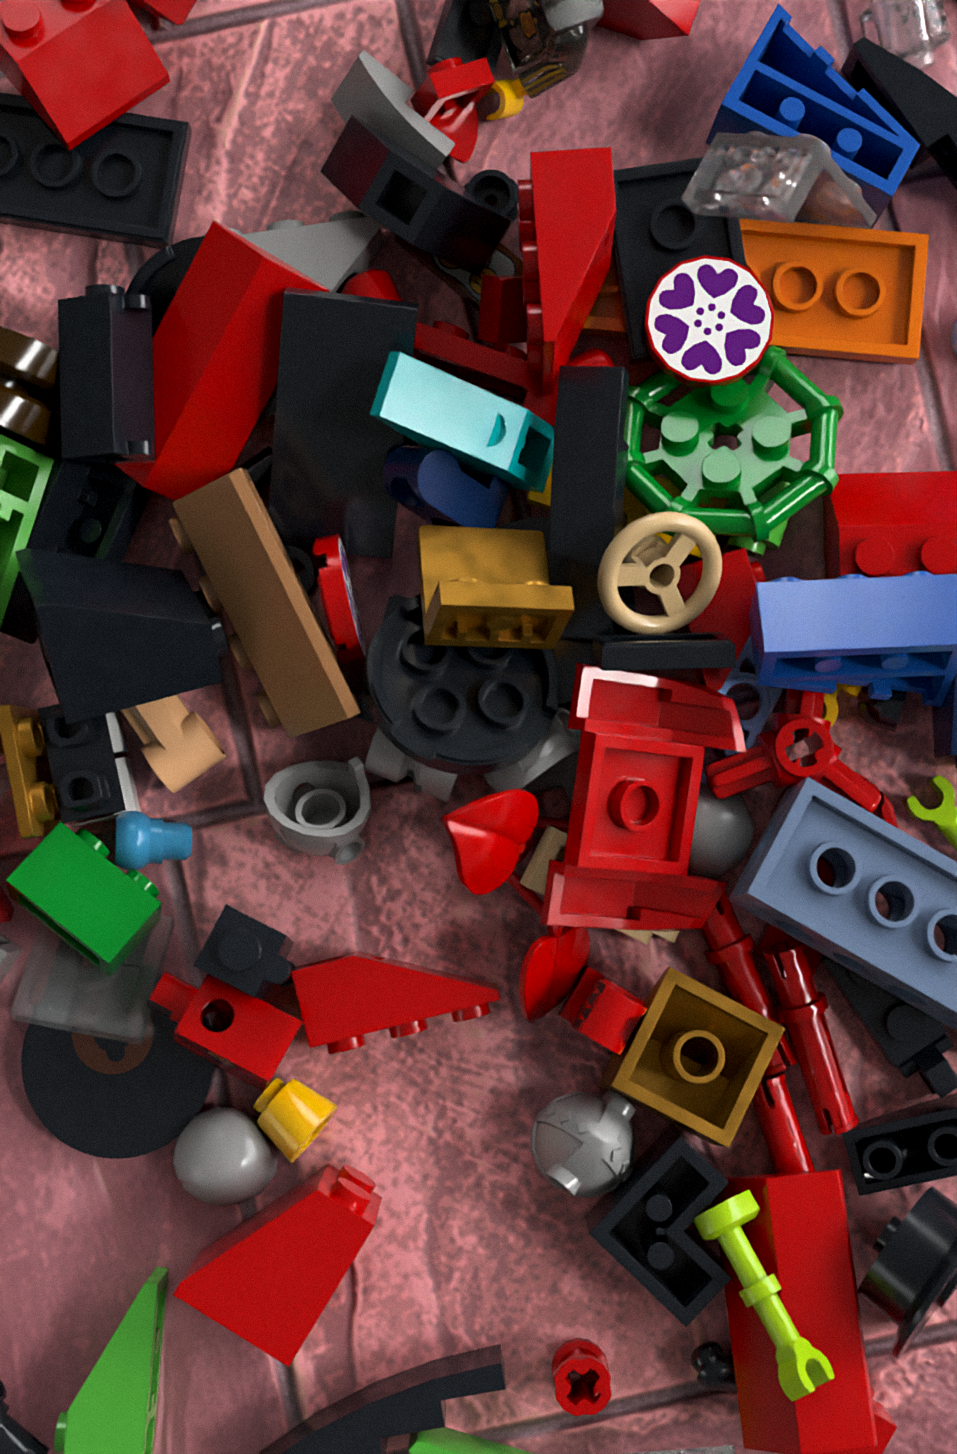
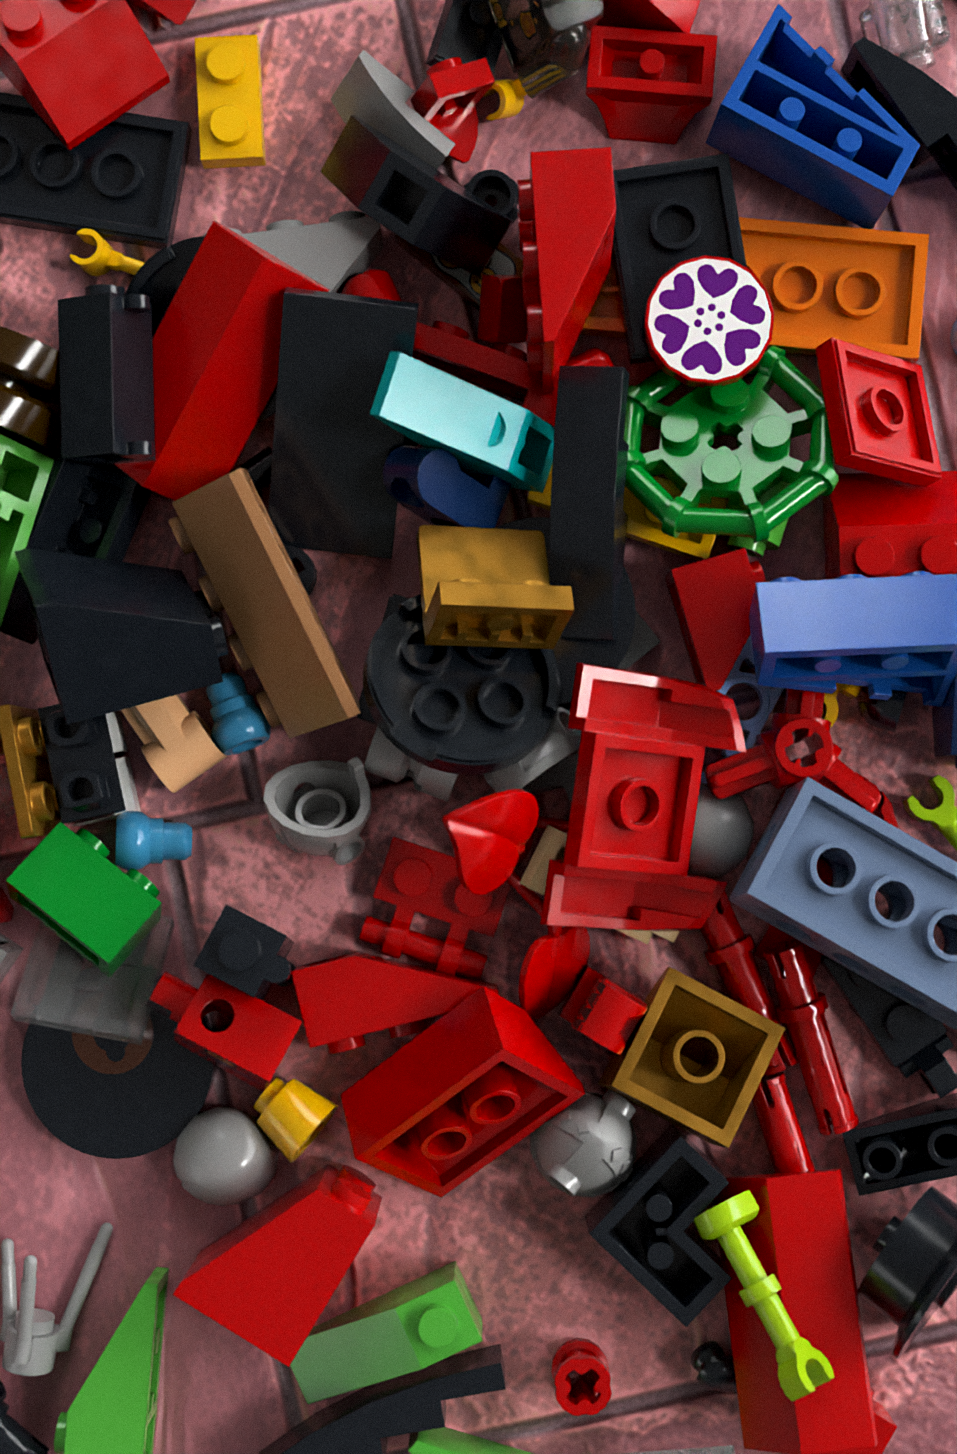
(30, 1332): none -> light grey plant
(104, 257): none -> yellow hand
(230, 101): none -> yellow plate
(235, 716): none -> dark azure piece
(340, 600): red tile -> none
(389, 1336): none -> bright green slope
(429, 884): none -> red plate
(458, 1095): none -> red slope
(638, 551): tan piece -> none
(649, 80): none -> red slope
(663, 651): black tile -> none
(776, 182): clear bracket -> none
(878, 413): none -> red tile

